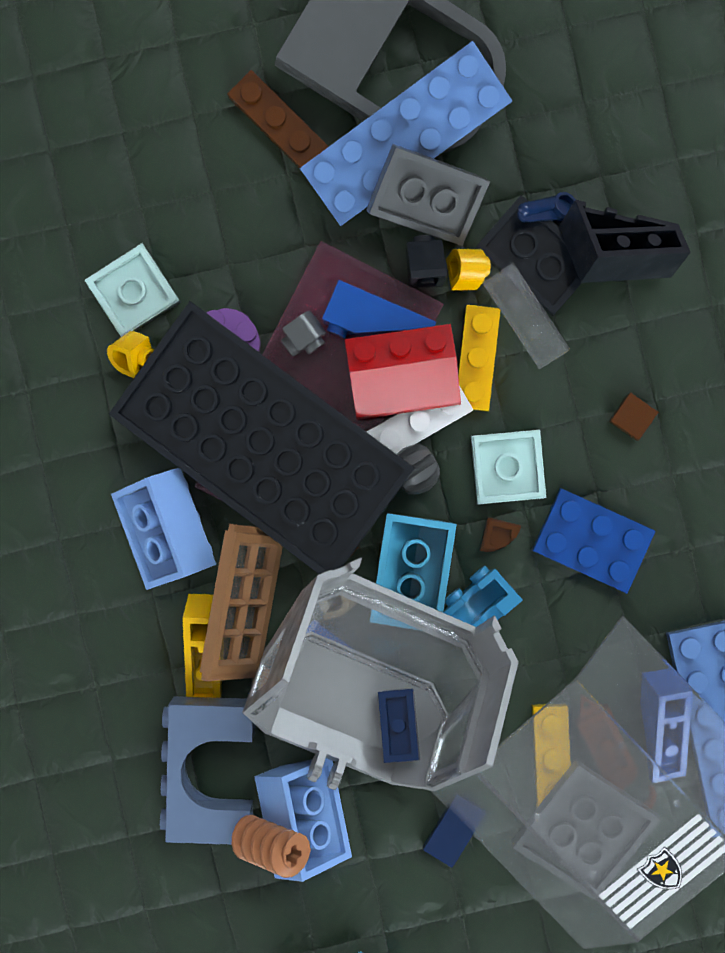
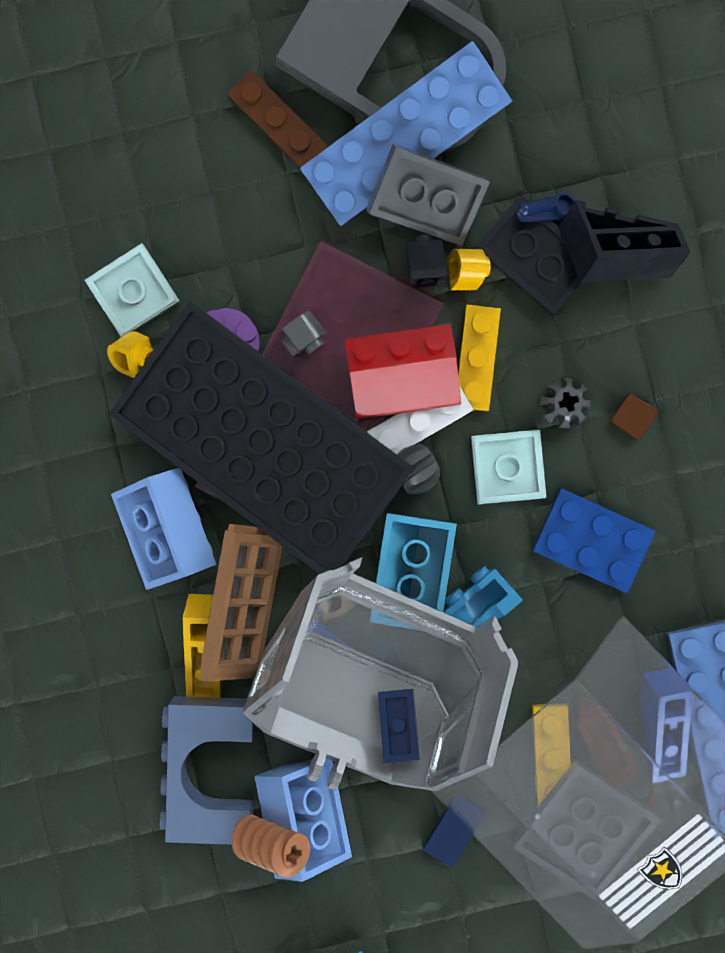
(365, 314): blue slope -> none
(498, 534): reddish brown tile -> none
(526, 316): clear tile -> none
(567, 391): none -> dark grey piece

